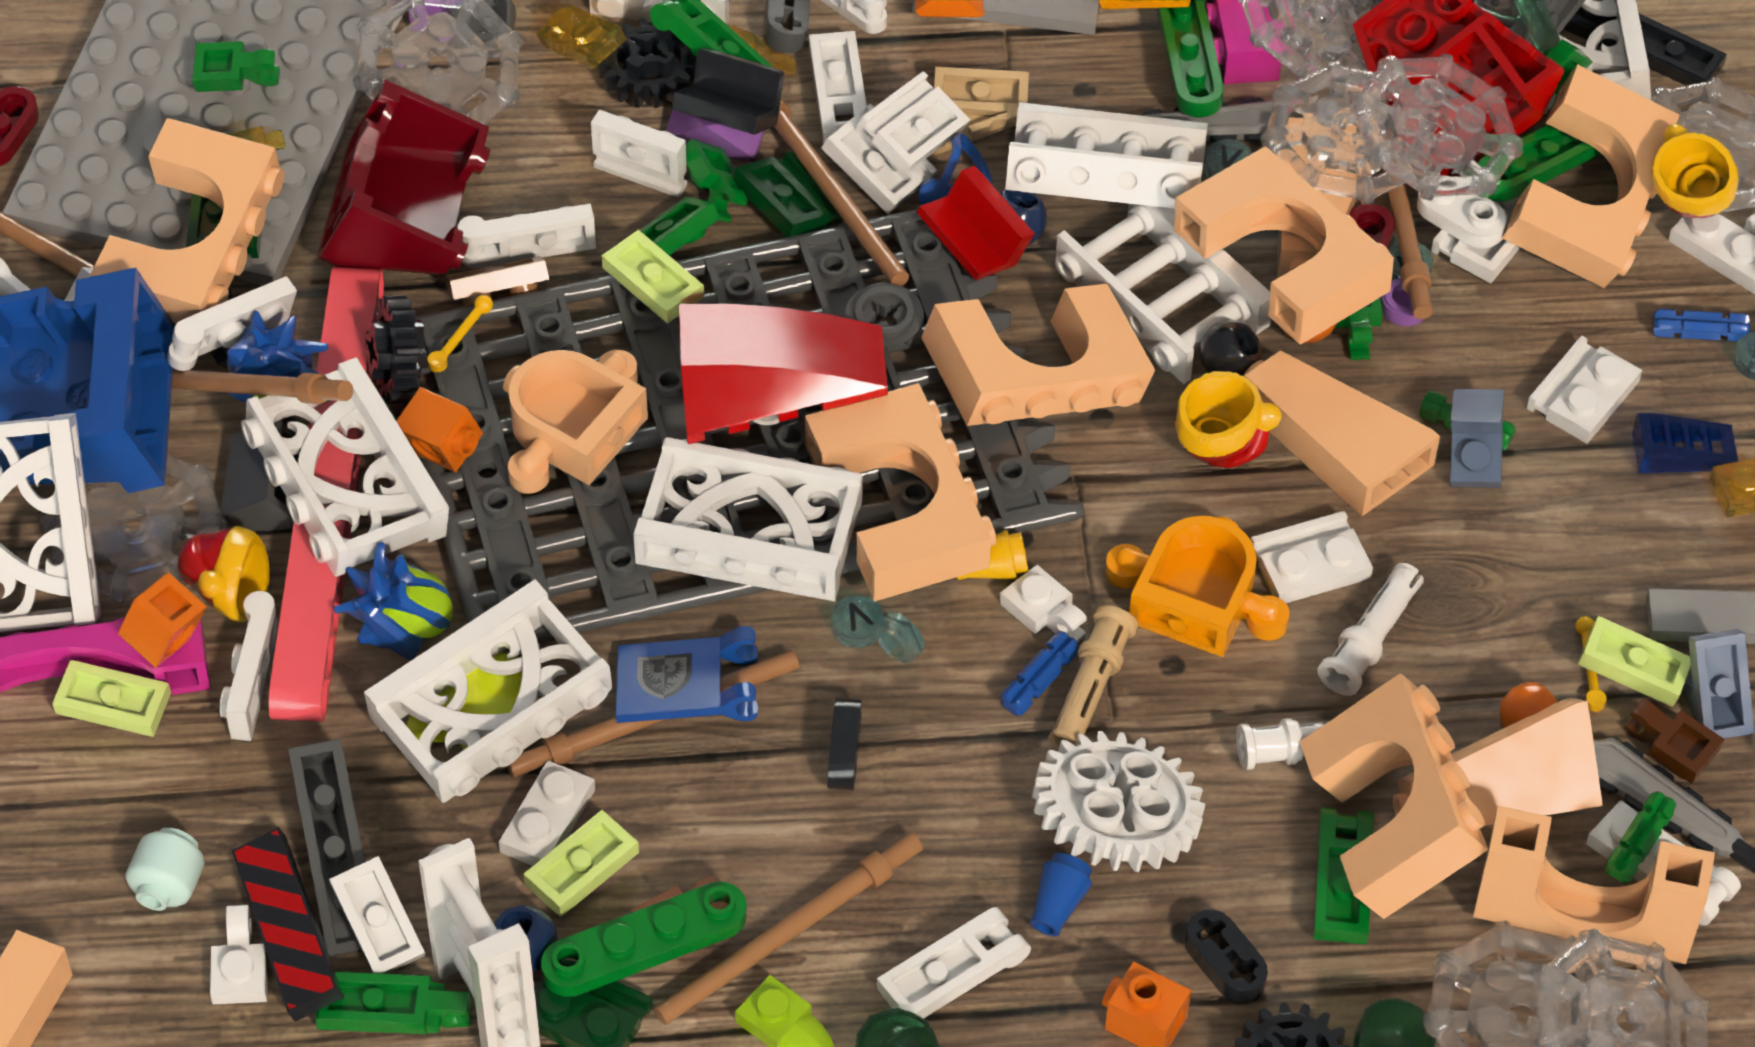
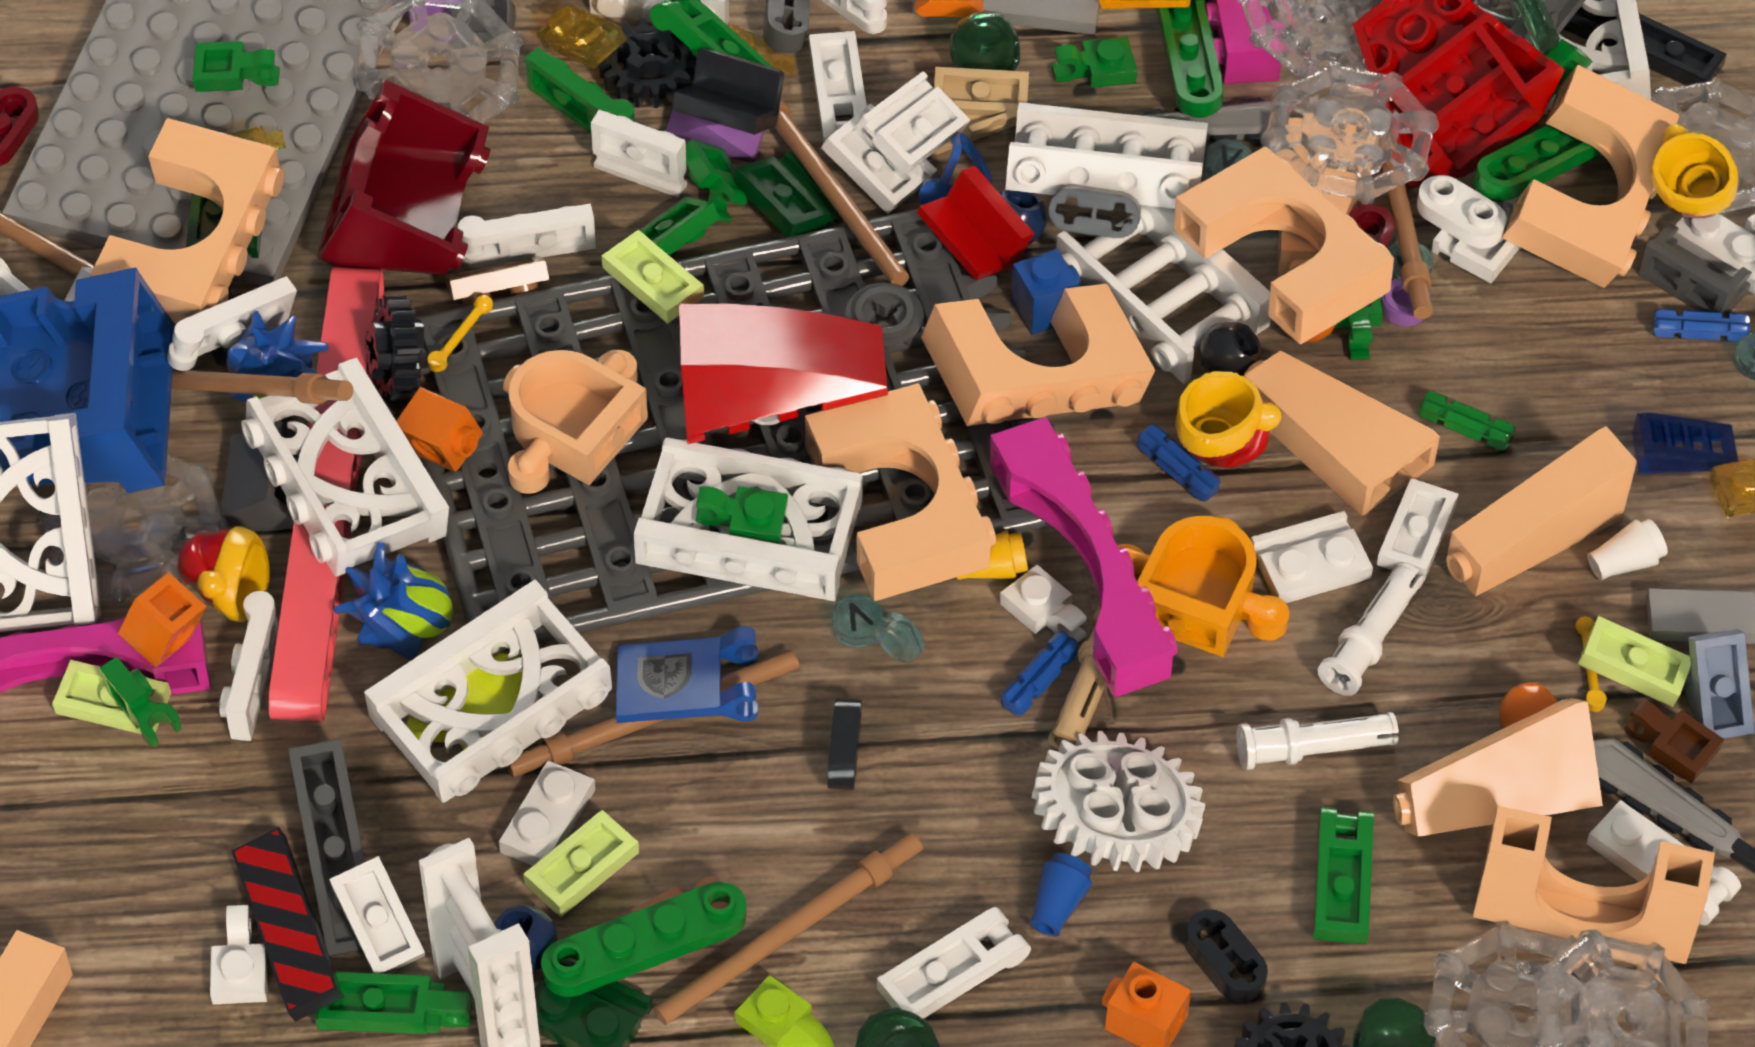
(131, 694): none -> green plate
(165, 869): light aqua head -> none
(569, 92): none -> green plate
(750, 515): none -> green plate
(985, 42): none -> clear green hair
(1039, 286): none -> blue brick
(1040, 478): none -> dark pink arch
(1093, 223): none -> beam
(1100, 60): none -> green plate
(1178, 462): none -> blue axle
(1416, 152): clear plate -> none
(1418, 527): none -> white plate
(1438, 822): light nougat arch -> none
(1477, 438): sand blue slope -> none
(1544, 514): none -> light nougat slope
(1584, 389): white plate -> none
(1631, 549): none -> white cone
(1640, 837): green axle -> none
(1691, 277): none -> dark grey hinge

